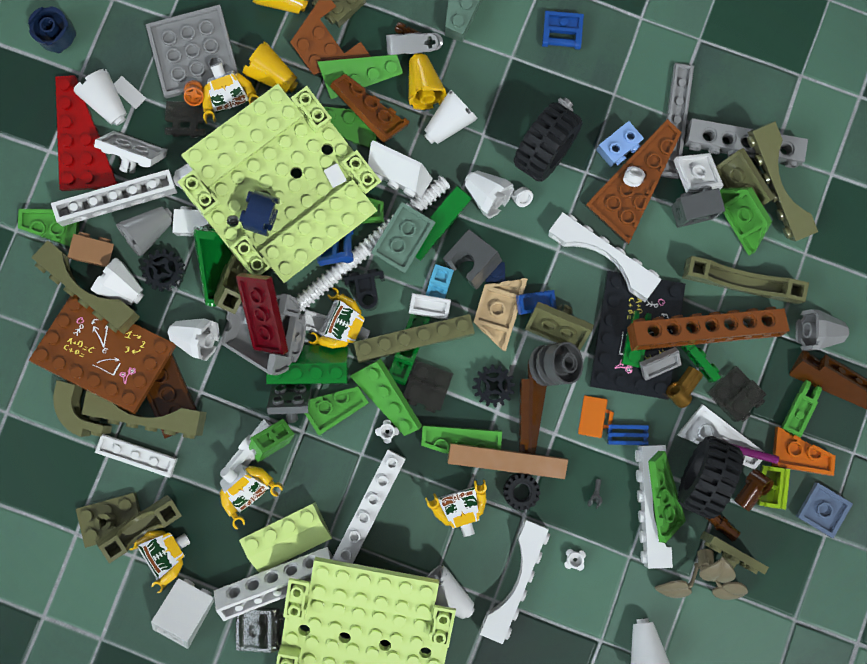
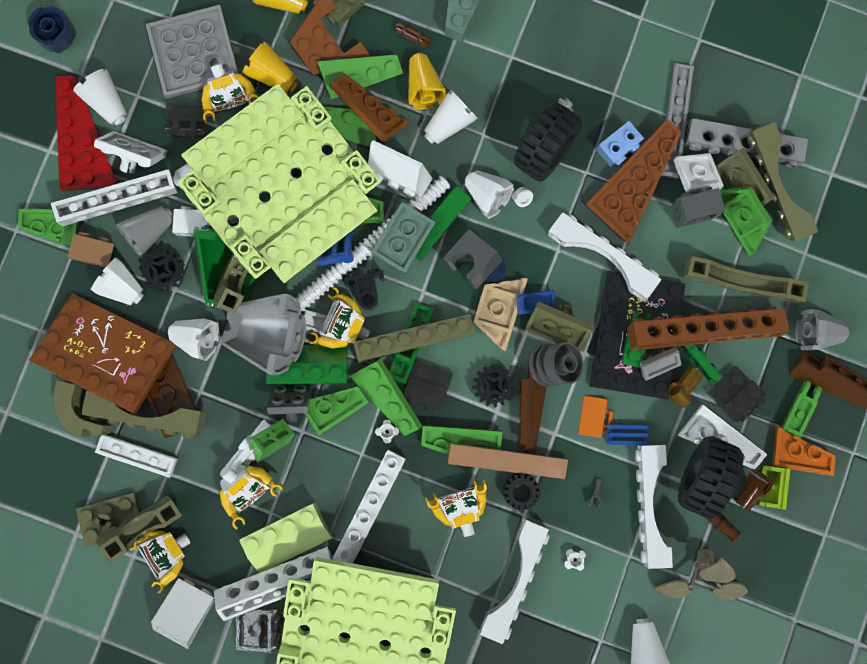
(115, 311): olive arch -> none
(129, 92): white sticker -> none
(195, 96): orange wheel -> none
(260, 212): dark blue brick -> none
(262, 313): dark red plate -> none
(335, 175): white sticker -> none
(412, 43): light grey piece -> none
(429, 306): white tile -> none
(439, 281): medium azure slope -> none
(451, 593): white cone -> none
(563, 24): blue plate -> none
(633, 176): white tile -> none
(665, 497): bright green wing -> none
(733, 555): olive plate -> none
(758, 454): magenta bar -> none
(824, 510): sand blue plate -> none

